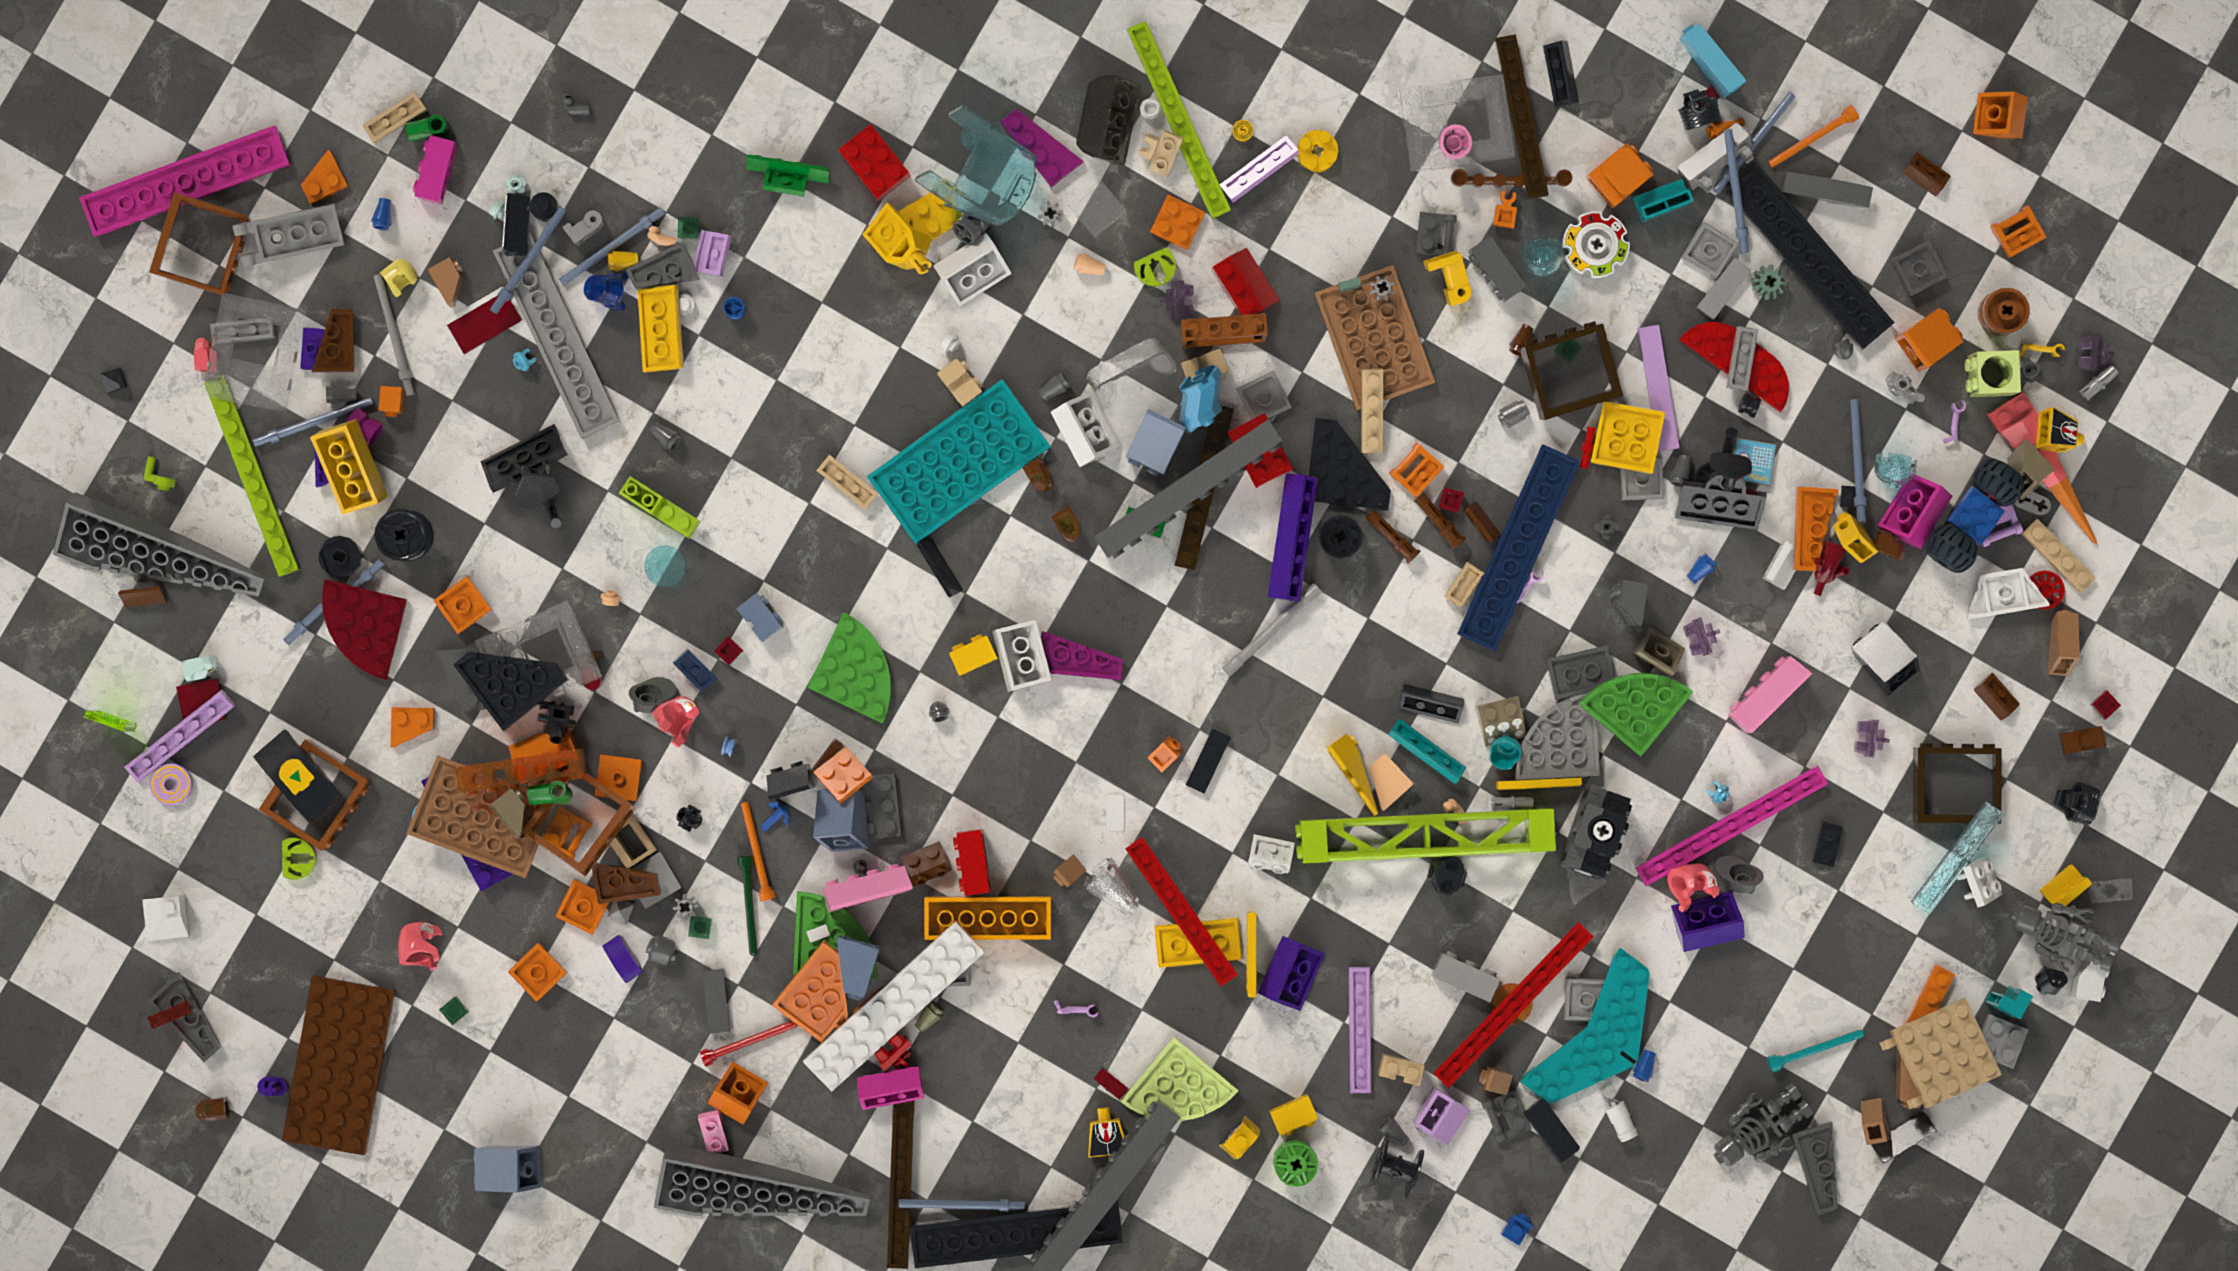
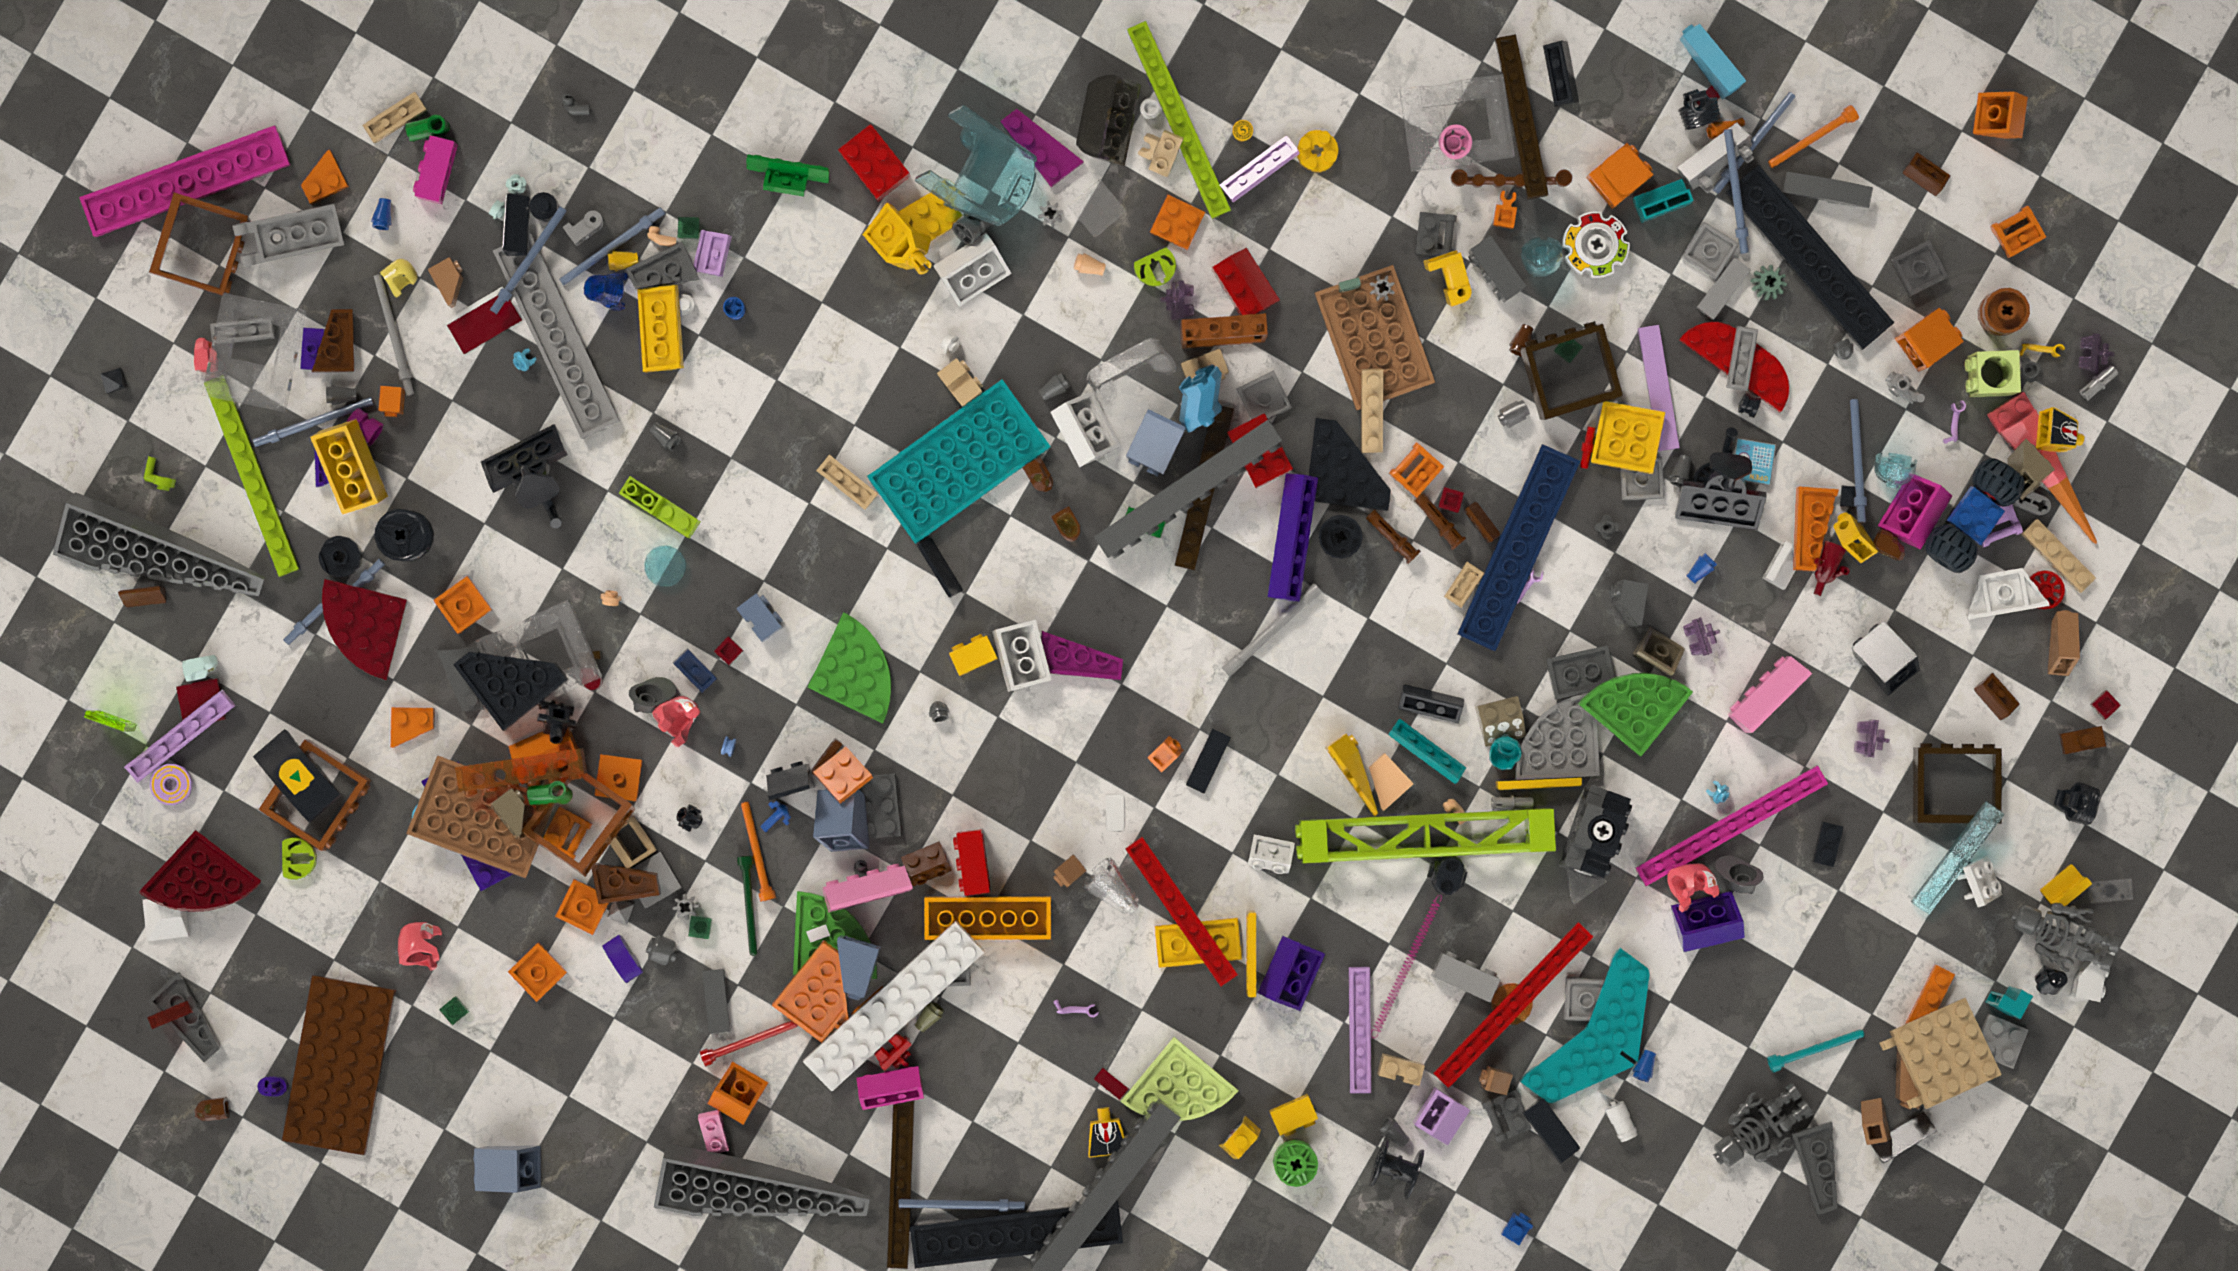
(199, 878): none -> dark red plate
(1402, 969): none -> dark pink piece

